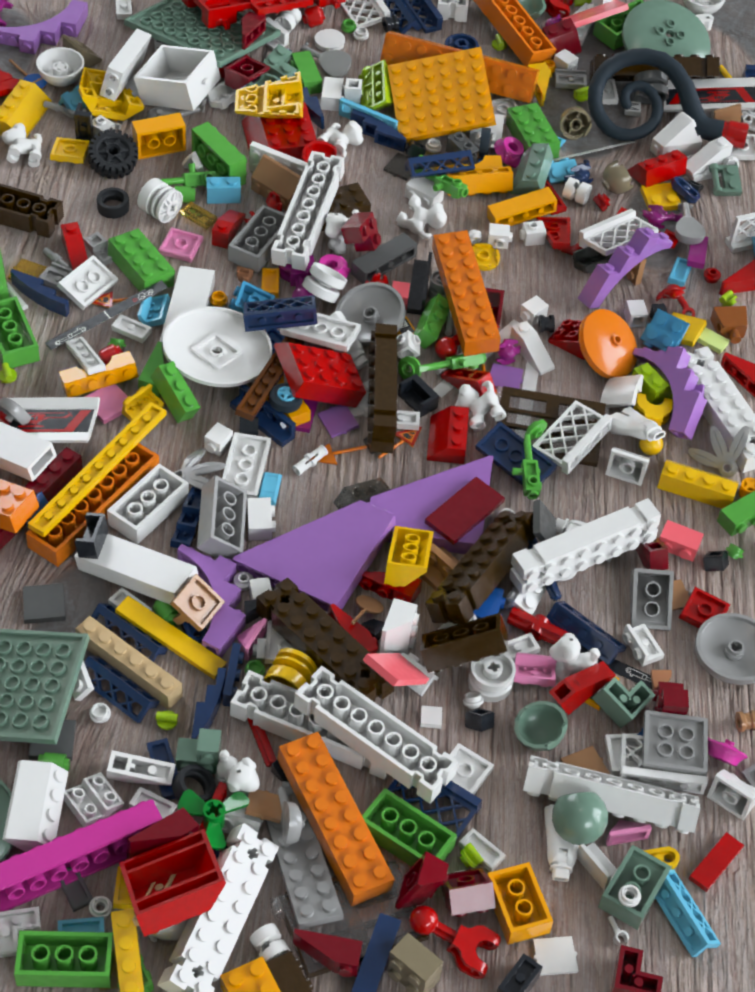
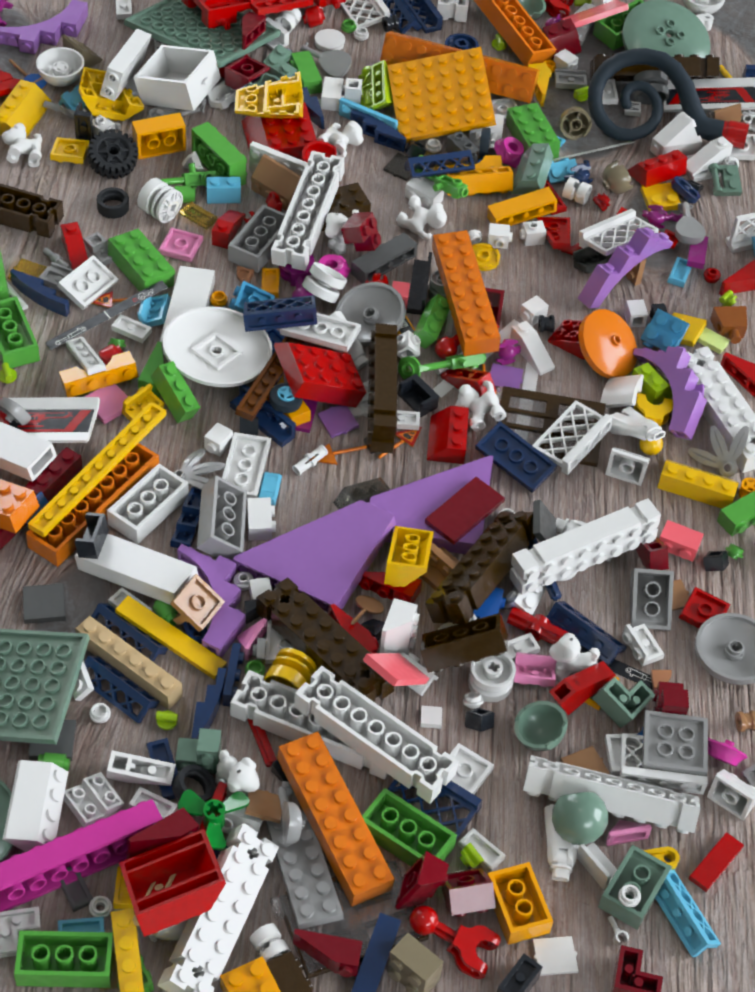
(529, 468): bright green piece -> none
(675, 292): red piece -> none

